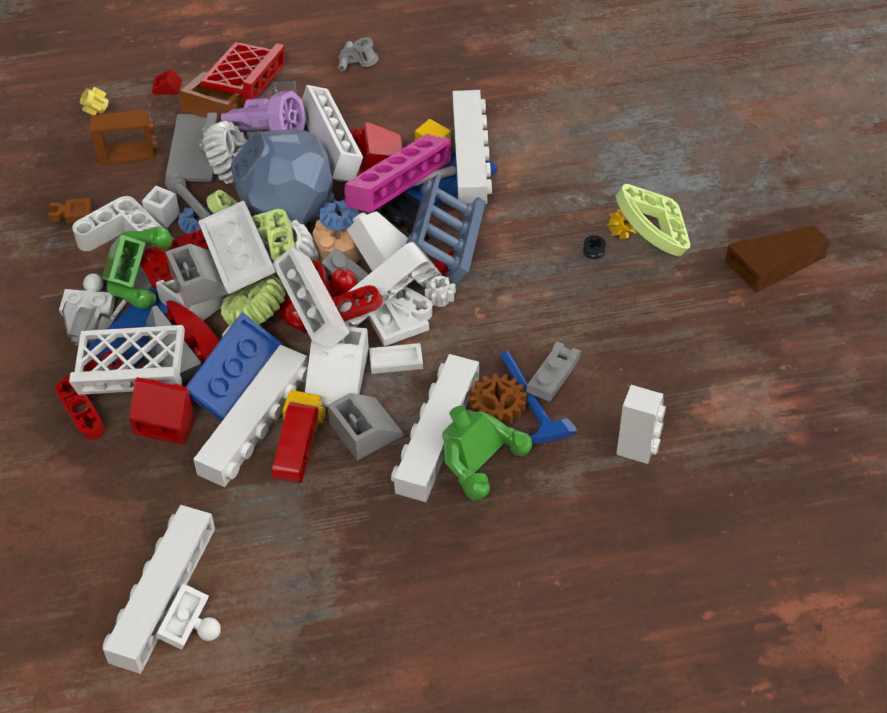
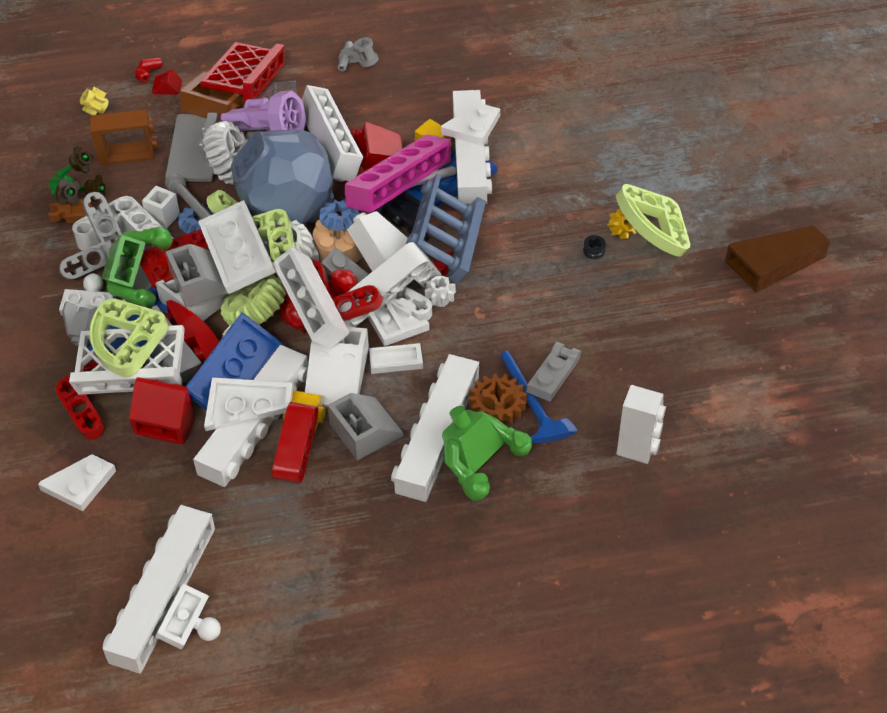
(66, 188): none -> dark brown plant
(79, 482): none -> white wing
(102, 248): none -> light grey beam
(144, 68): none -> red arm
(148, 322): none -> yellowish green beam
(245, 400): none -> white wing
(473, 124): none -> white wing

